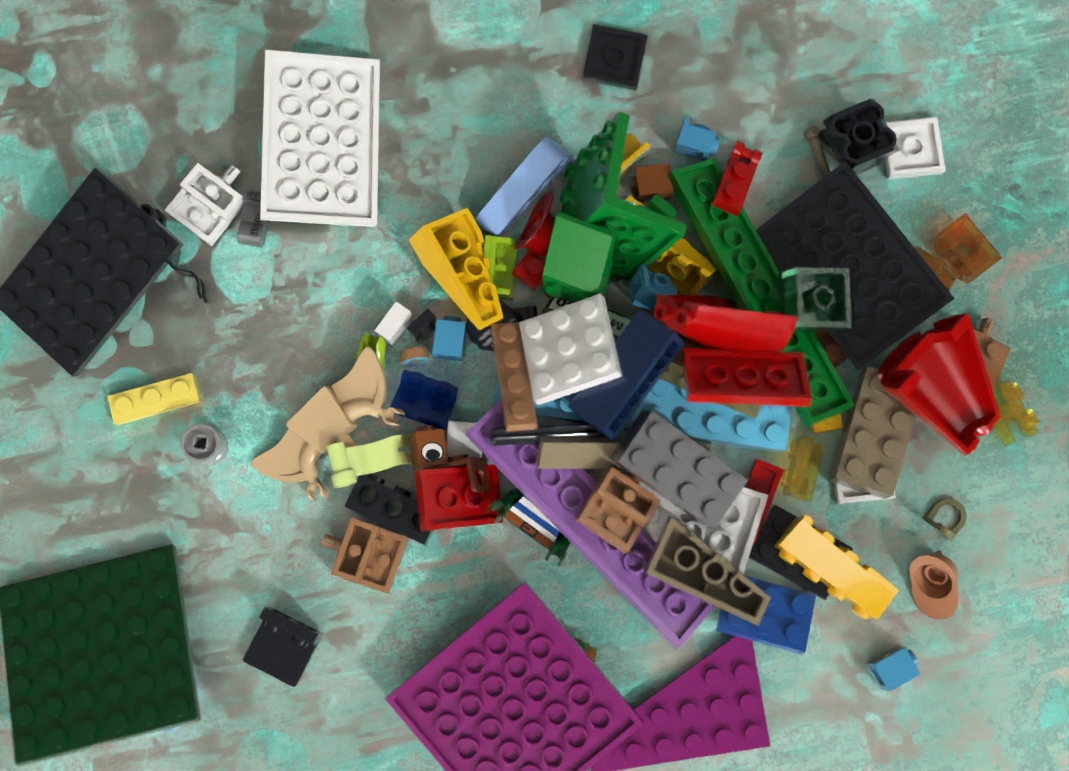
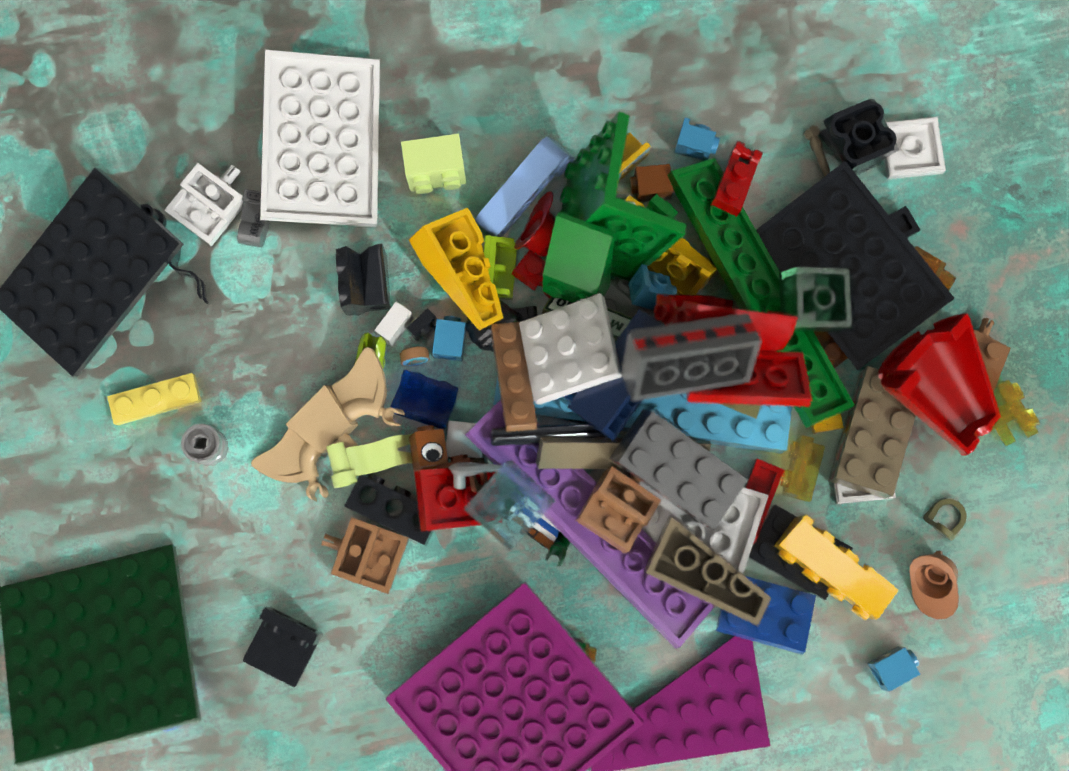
(363, 280): none -> black piece
(433, 163): none -> yellowish green brick
(464, 469): none -> light grey bar
(510, 504): none -> clear light blue brick
(614, 57): black tile -> none
(690, 356): none -> dark grey brick
(905, 222): none -> black plate
(965, 233): clear orange brick -> none

